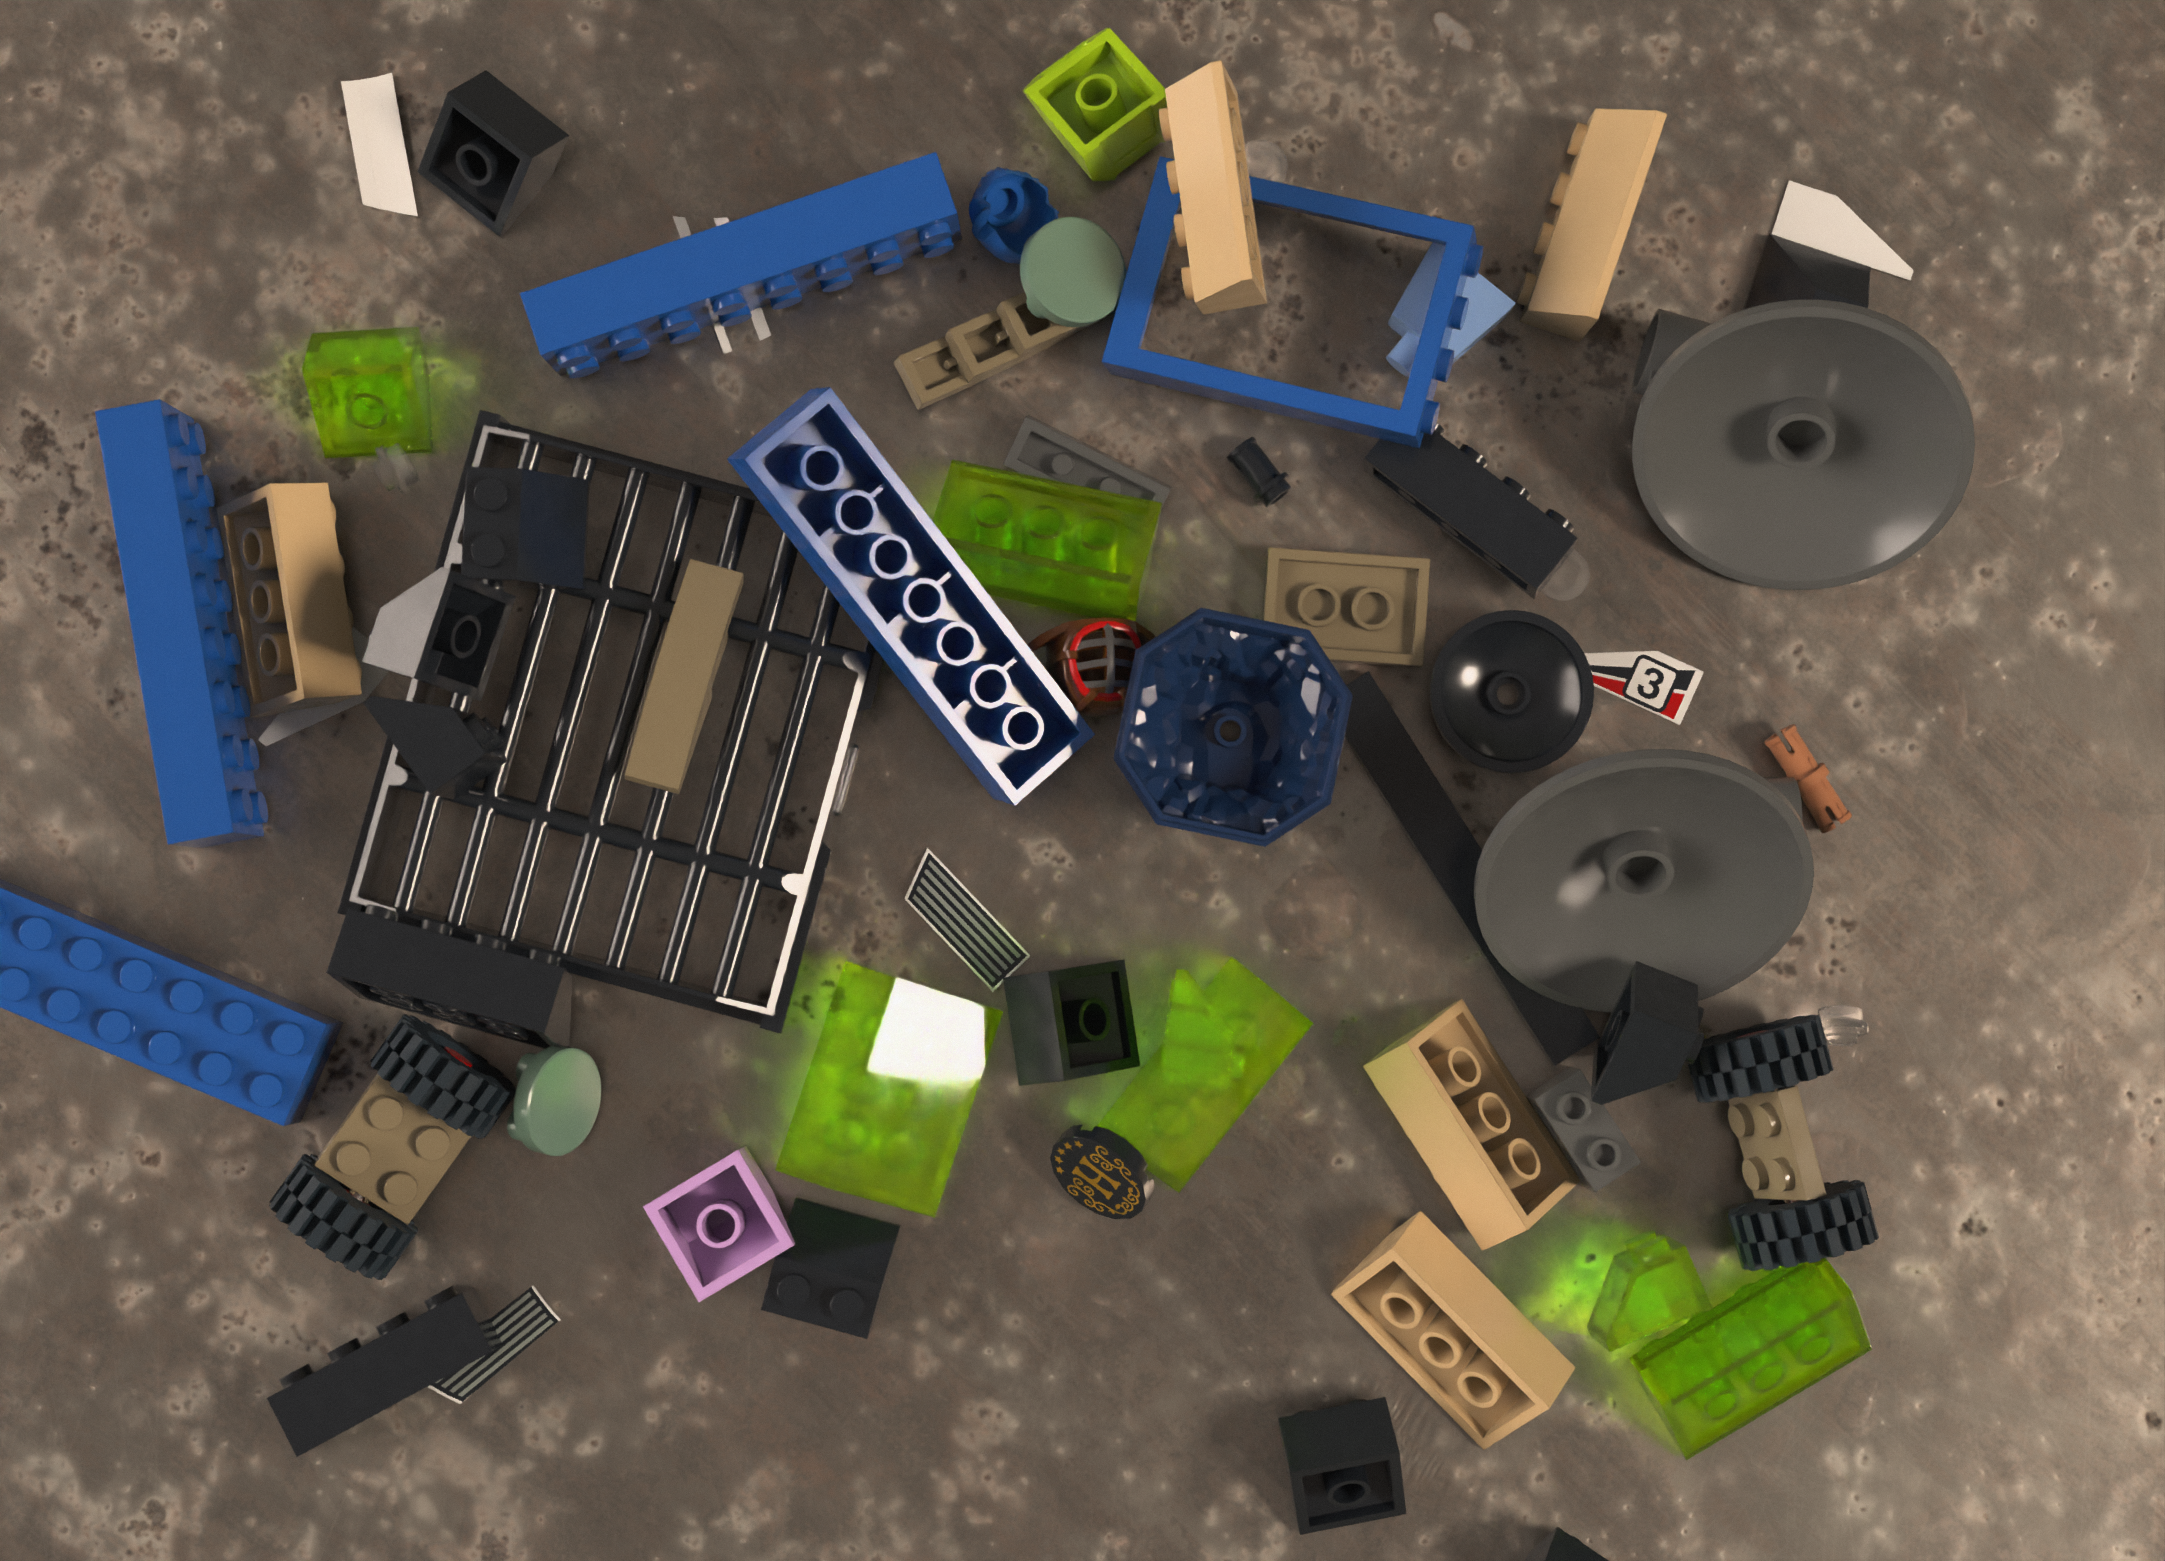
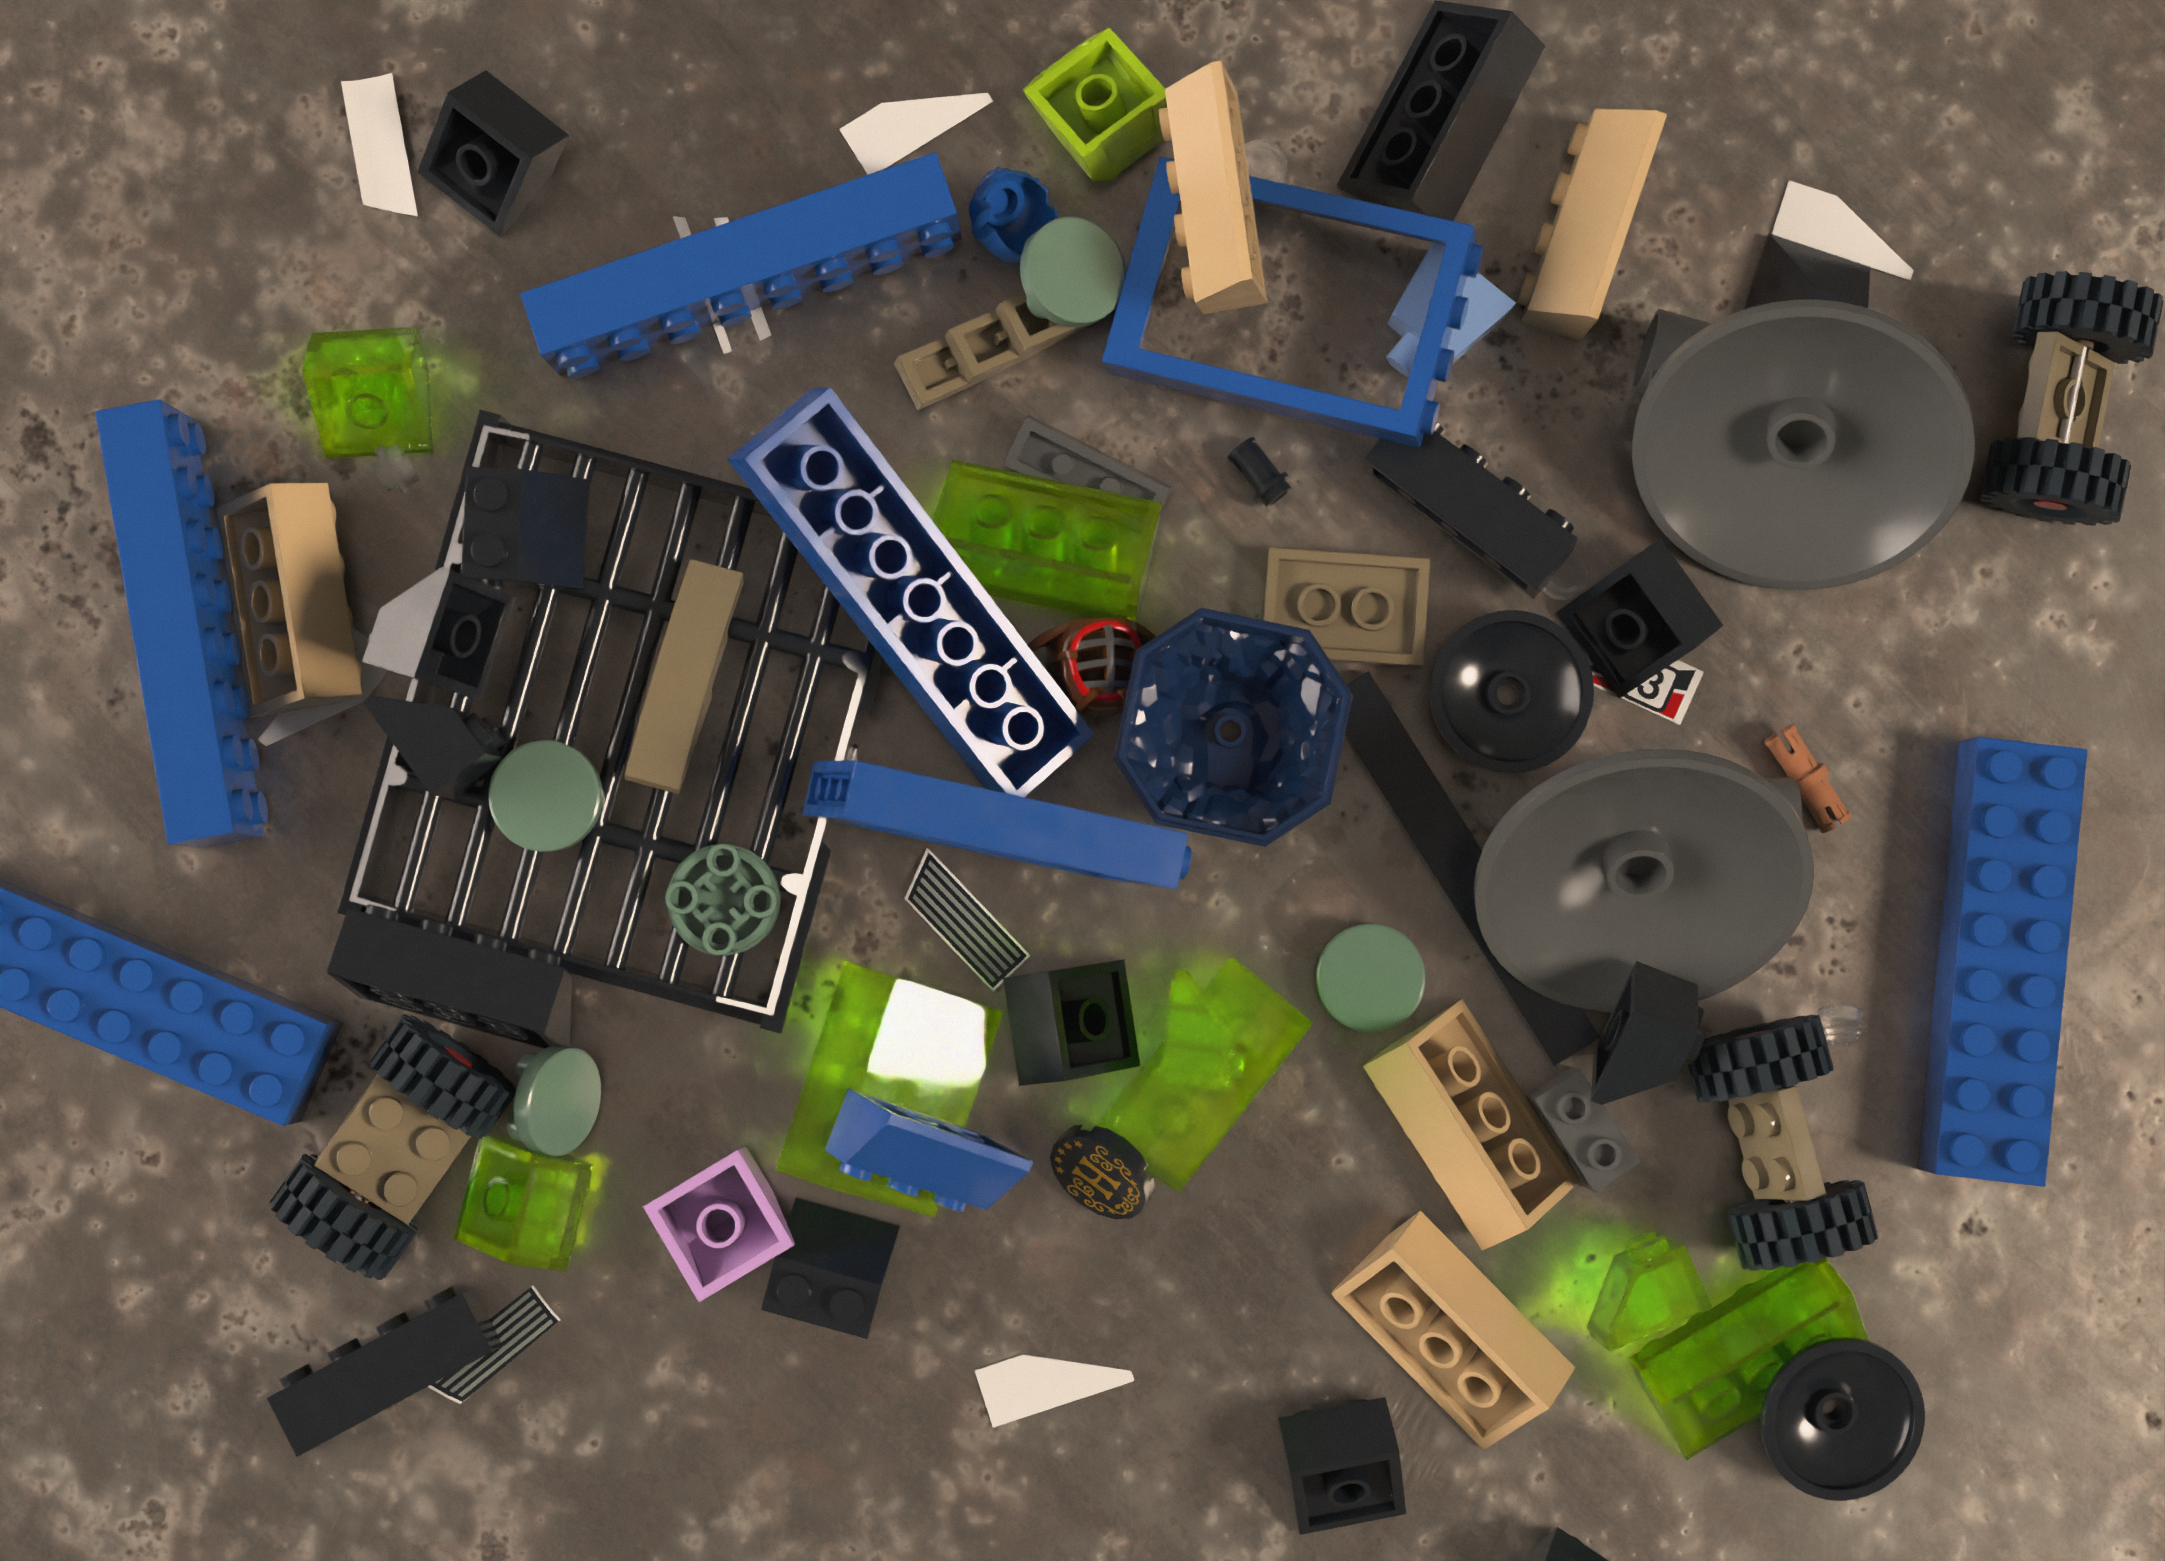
(523, 1204): none -> clear neon green slope
(545, 796): none -> sand green tile
(723, 899): none -> sand green tile
(903, 126): none -> white sticker
(922, 1153): none -> blue slope
(996, 823): none -> blue window
(1039, 1383): none -> white sticker
(1370, 977): none -> sand green tile
(1443, 110): none -> black slope
(1640, 618): none -> black slope
(1858, 1443): none -> black dish
(2002, 961): none -> blue brick
(2077, 336): none -> black plate

